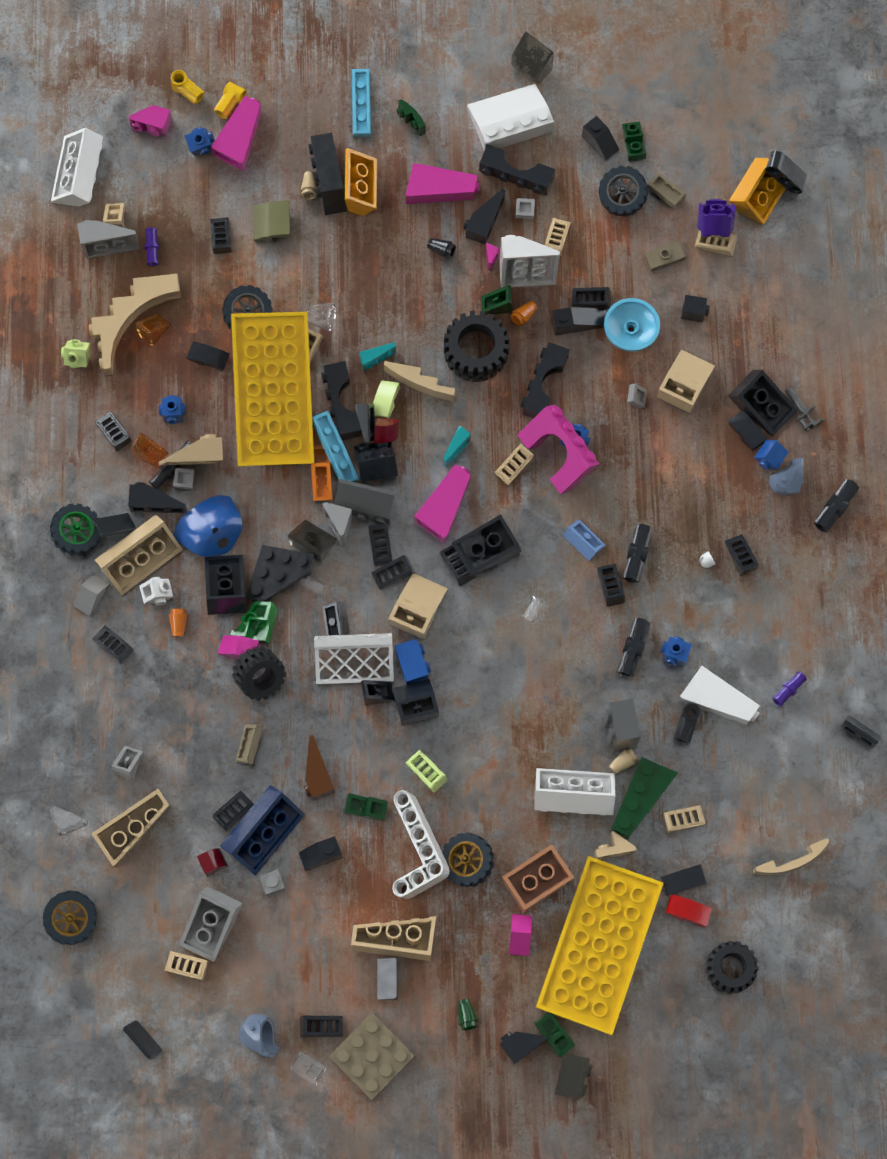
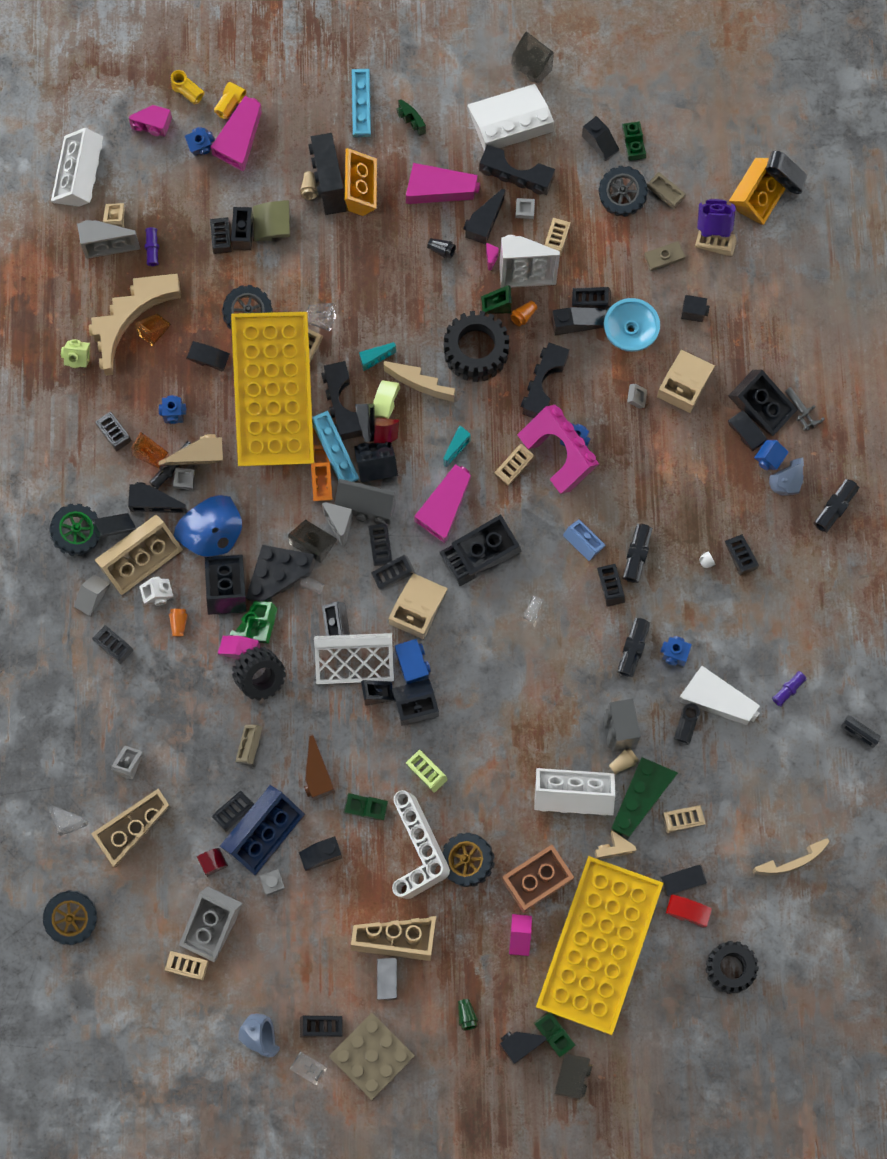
(142, 1039): black slope -> none
(242, 228): none -> black brick

